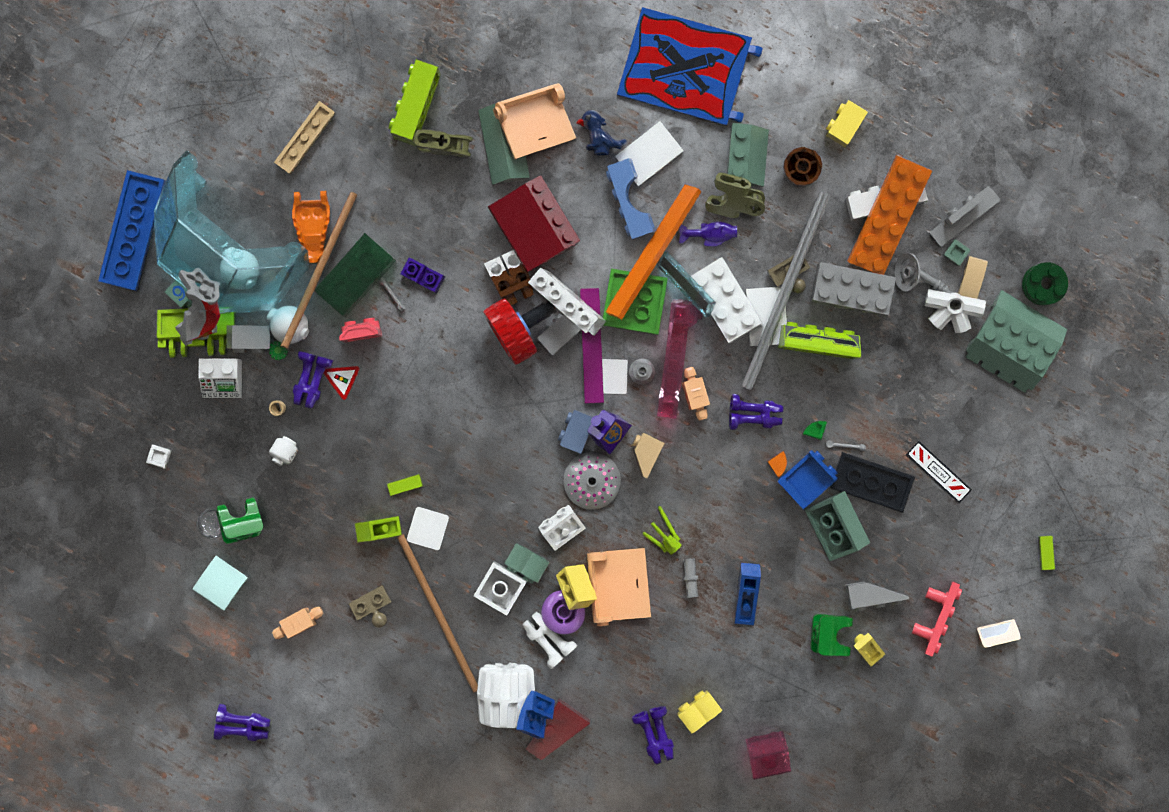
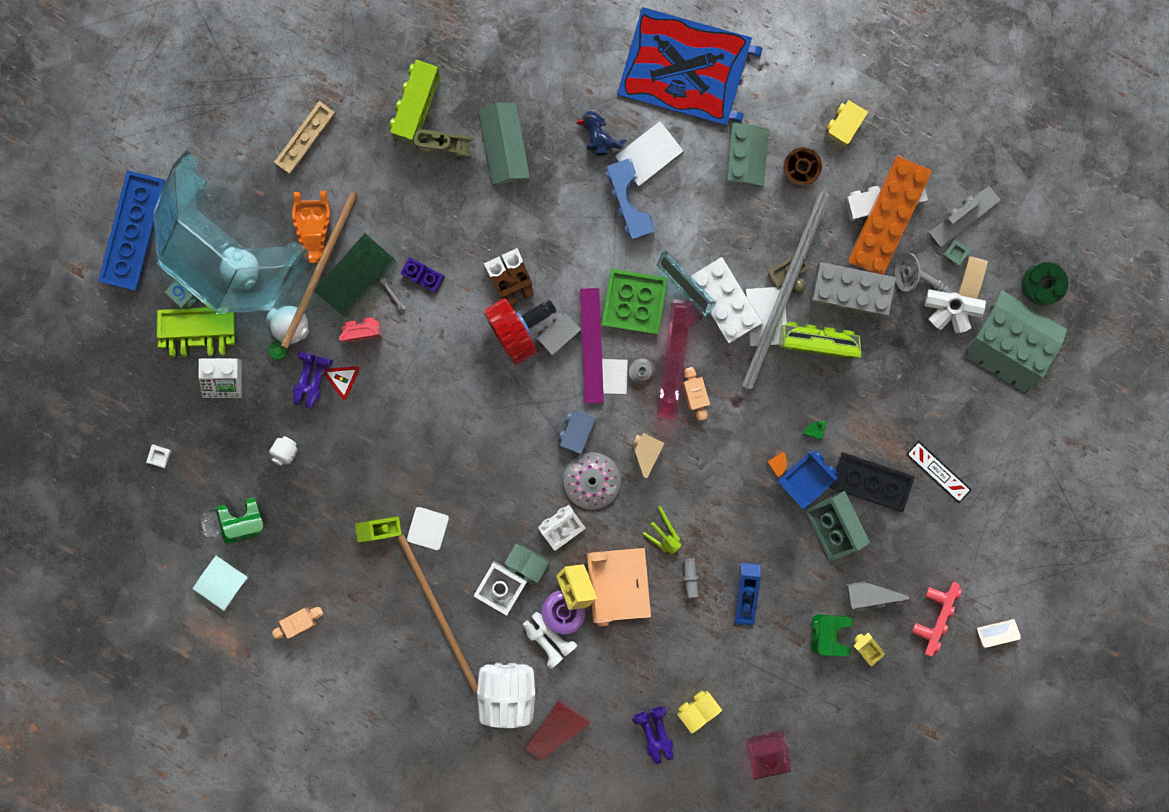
(204, 313): light grey hips -> none
(248, 337): light grey brick -> none
(250, 721): dark purple piece -> none
(274, 408): tan hinge -> none
(370, 604): dark tan plate -> none
(404, 484): lime piece -> none
(534, 224): dark red slope -> none
(534, 714): blue slope -> none
(535, 117): light nougat door -> none
(567, 301): white window -> none
(608, 430): dark purple torso -> none
(653, 251): orange tile -> none
(713, 233): dark purple animal -> none
(738, 197): olive piece -> none
(764, 410): dark purple piece -> none
(861, 447): light grey hinge -> none
(1046, 552): lime piece -> none

